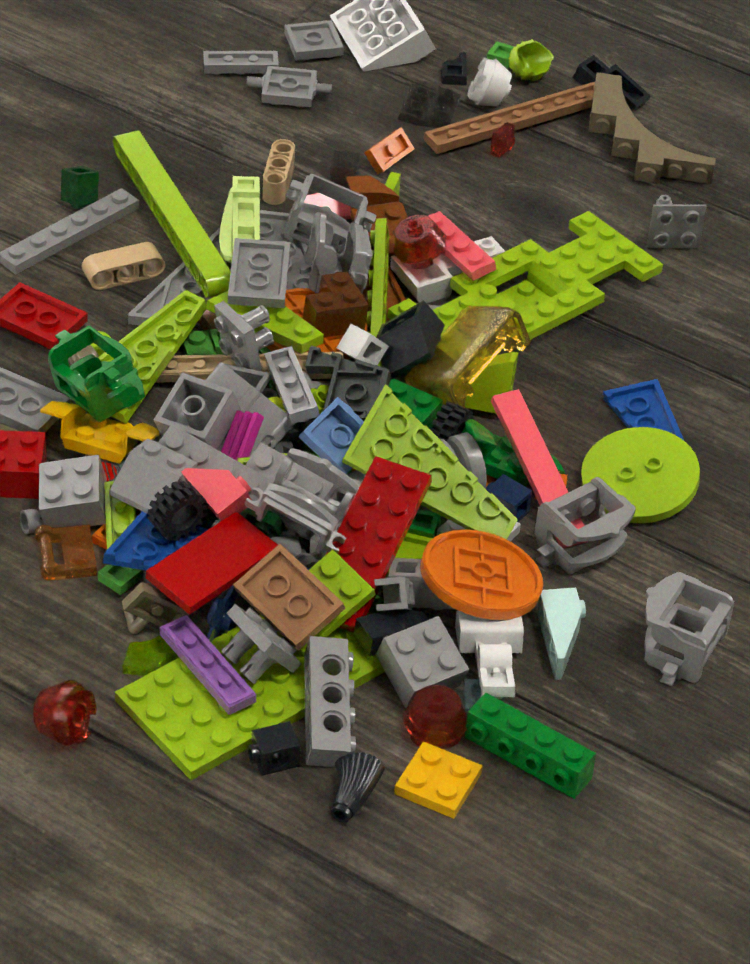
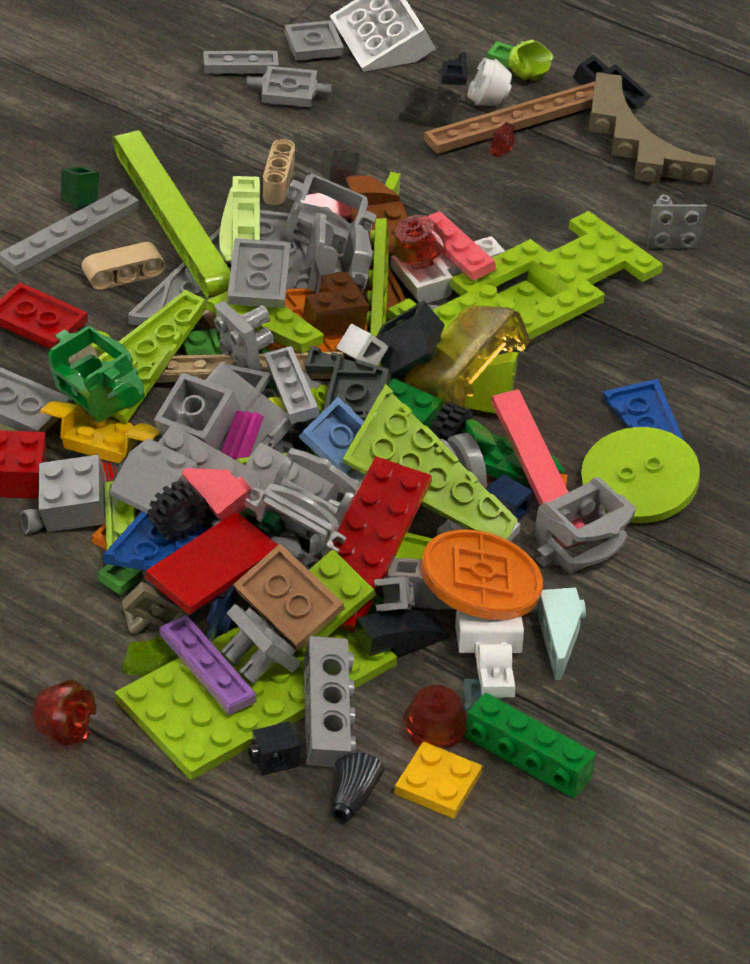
(76, 551): clear orange plate -> none
(389, 150): orange plate -> none
(421, 658): light grey brick -> none
(425, 523): green plate -> none
(709, 623): light grey animal -> none

